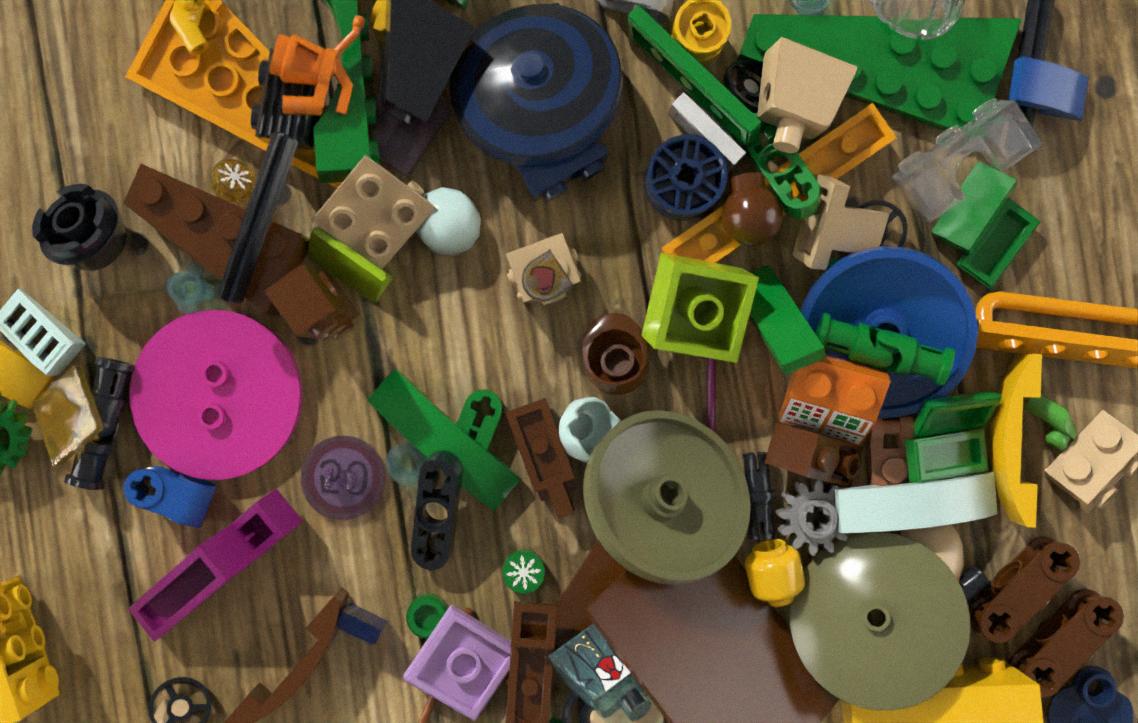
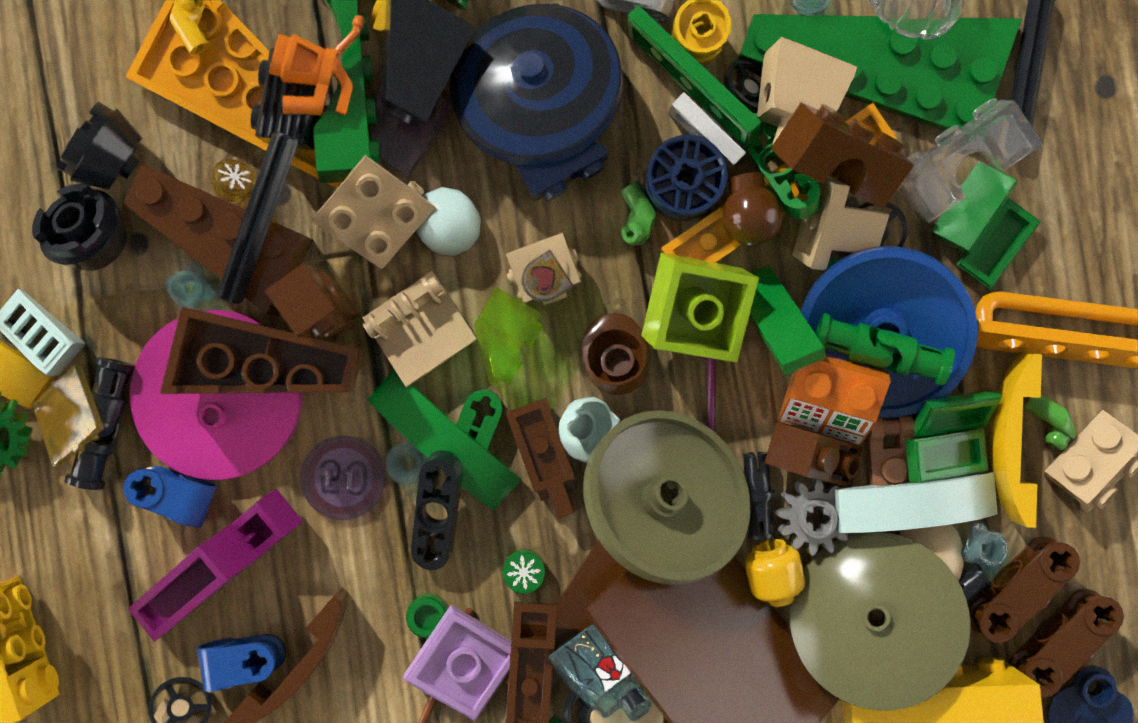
(101, 149): none -> black cone
(234, 661): none -> blue piece
(242, 357): none -> reddish brown wedge
(347, 265): lime slope -> none
(361, 623): clear blue tile -> none
(419, 329): none -> tan hinge
(502, 332): none -> clear neon green slope
(641, 217): none -> bright green arm
(821, 140): none -> reddish brown arch
(994, 548): none -> clear light blue plate
(1049, 87): blue slope -> none

